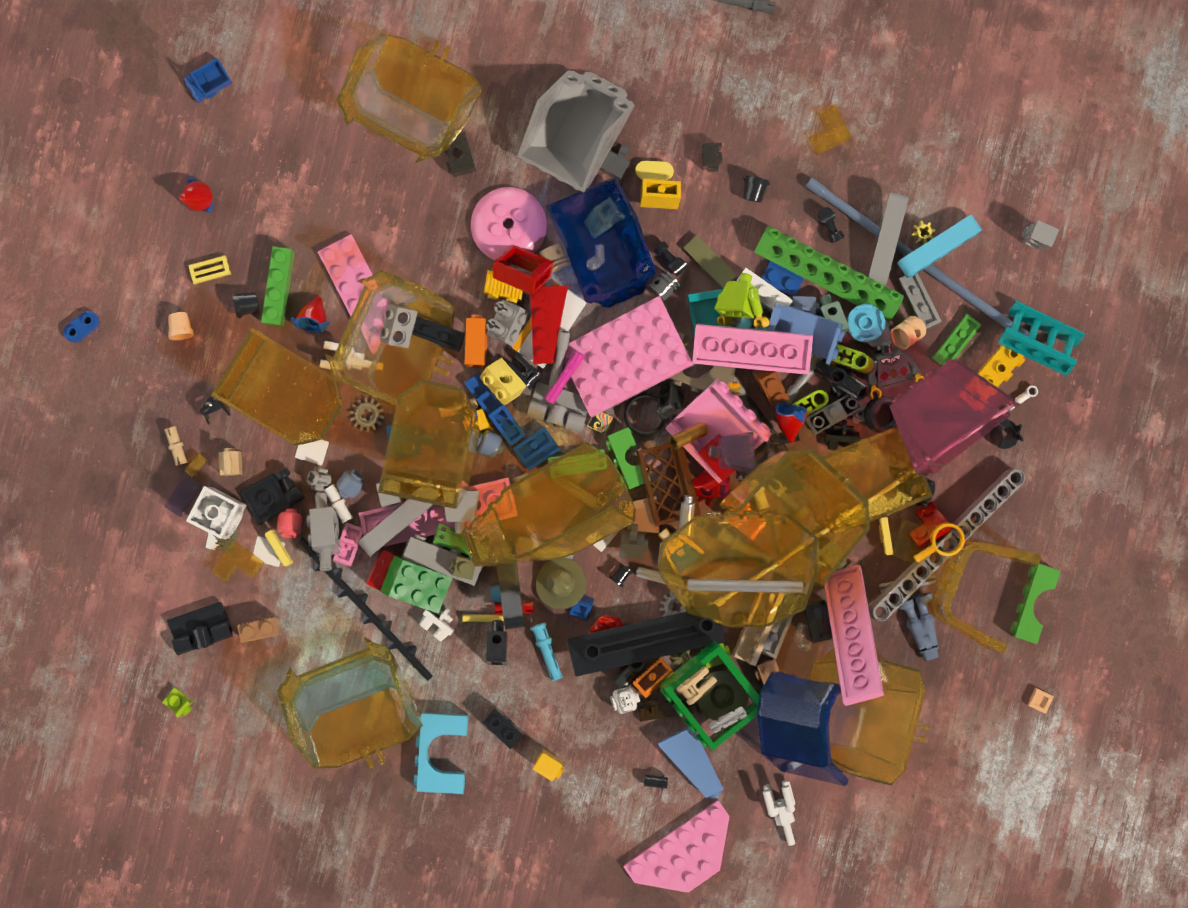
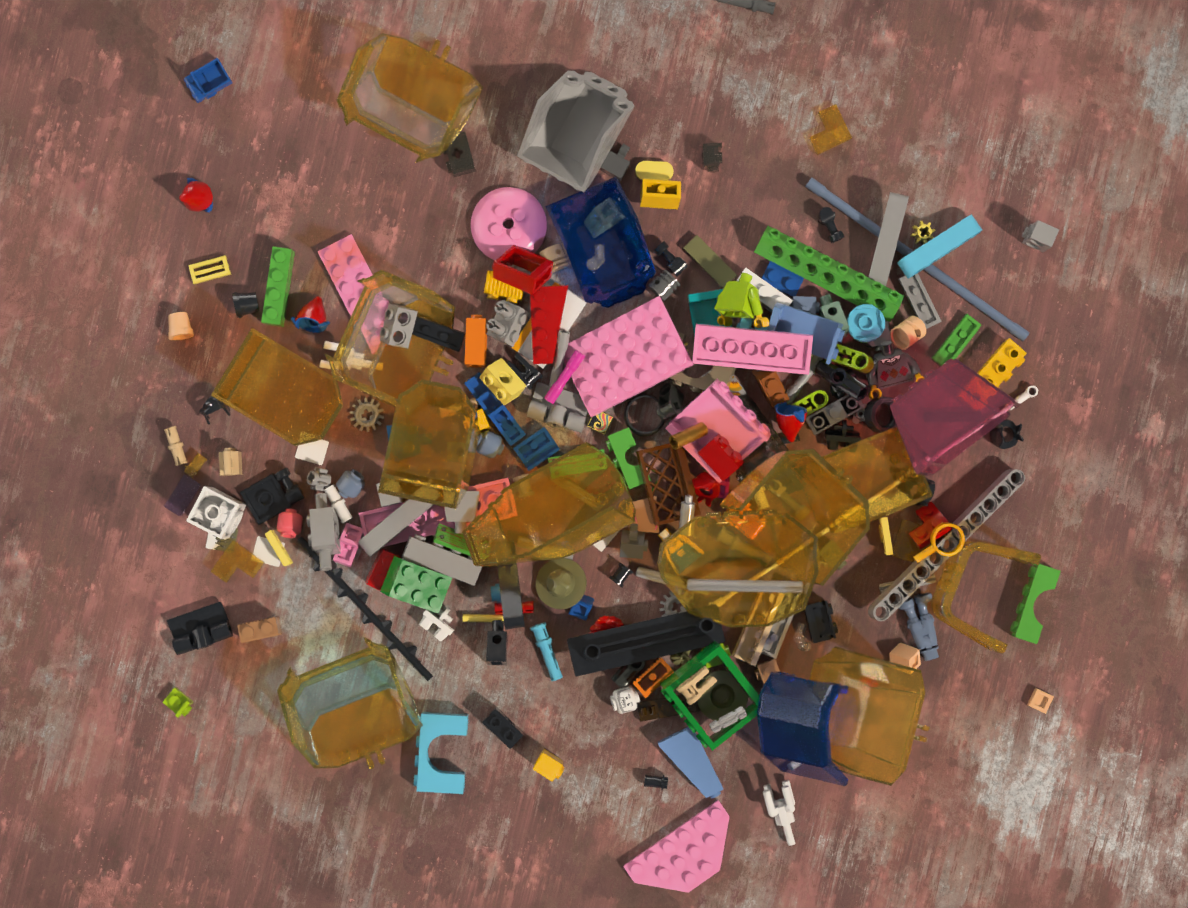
(82, 329): blue plate -> none
(462, 567): olive brick -> none
(735, 452): torso -> none
(754, 188): black piece -> none
(853, 636): bright pink plate -> none
(906, 655): none -> light nougat panel
(1036, 350): teal fence -> none

